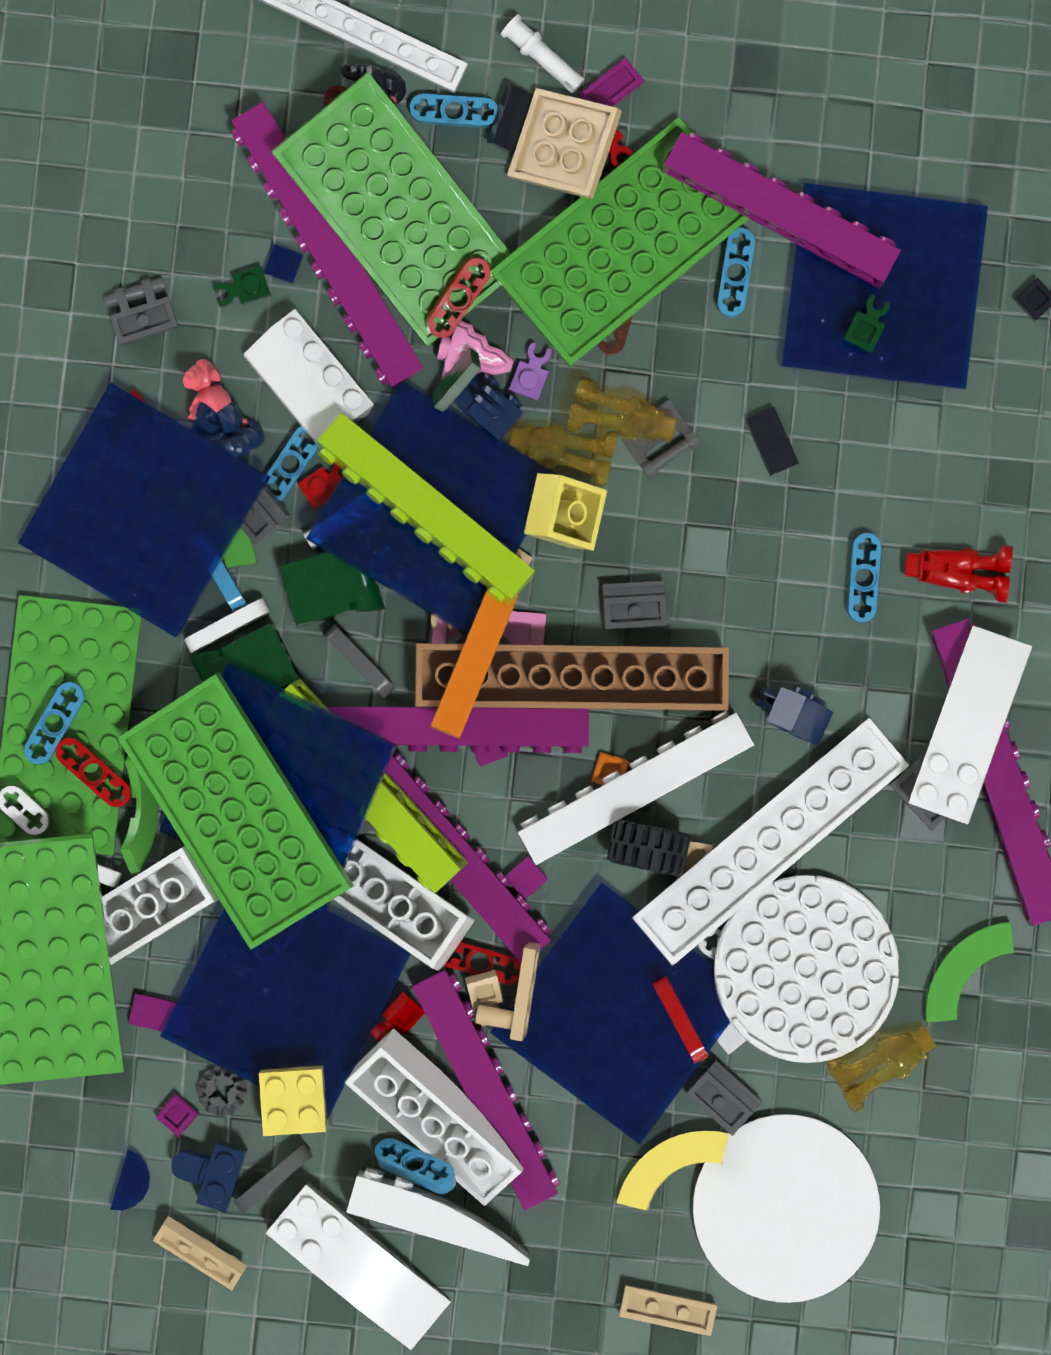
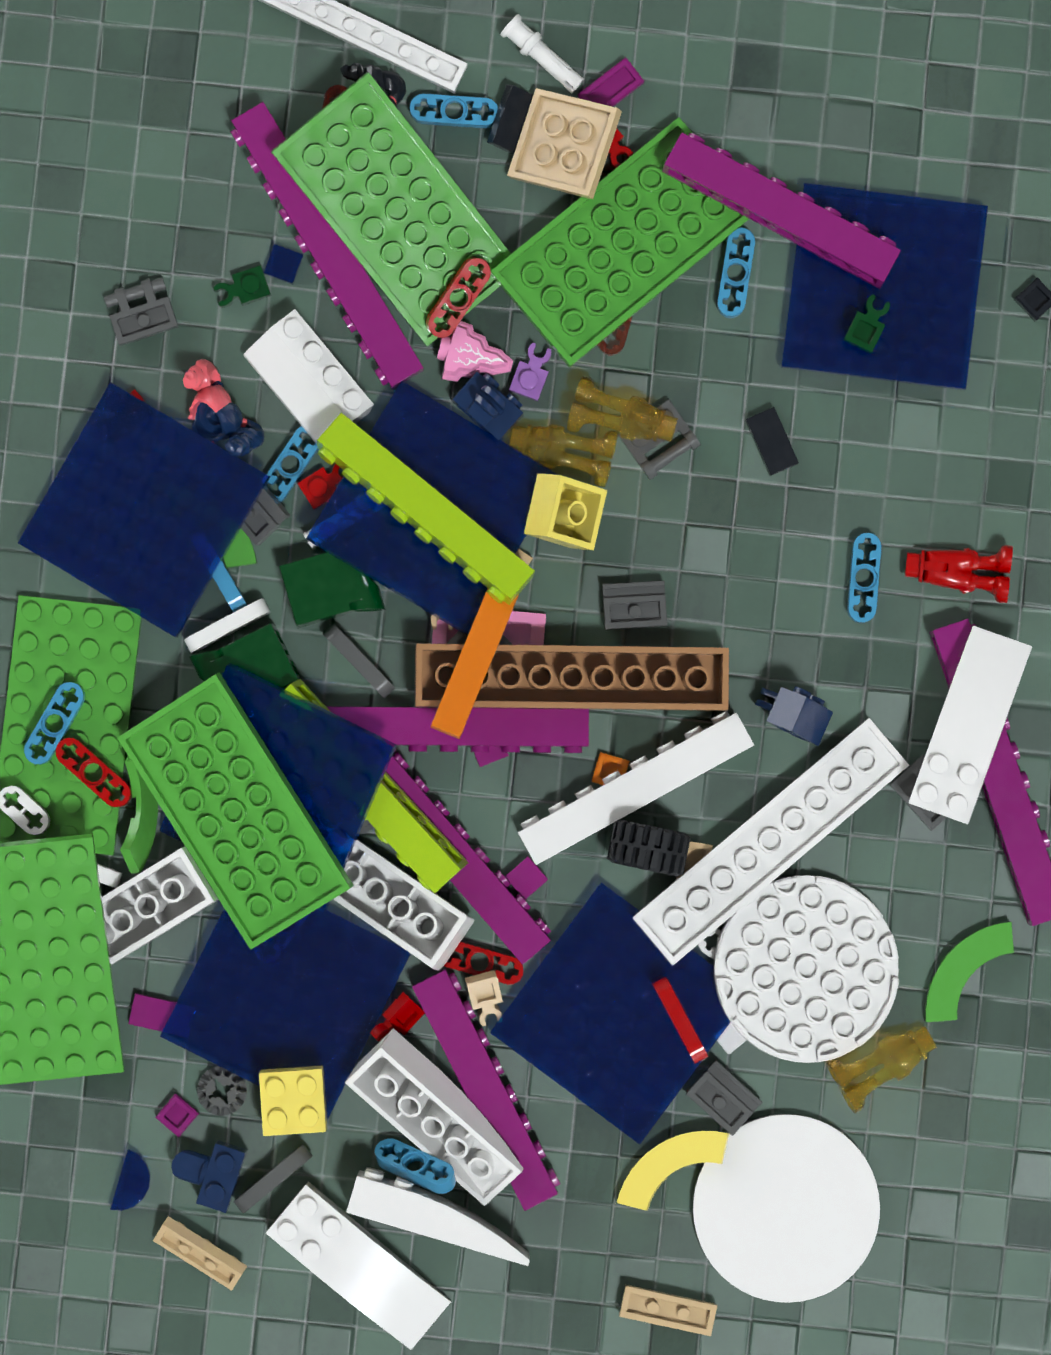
(456, 380): tile -> none
(518, 1019): tan piece -> none

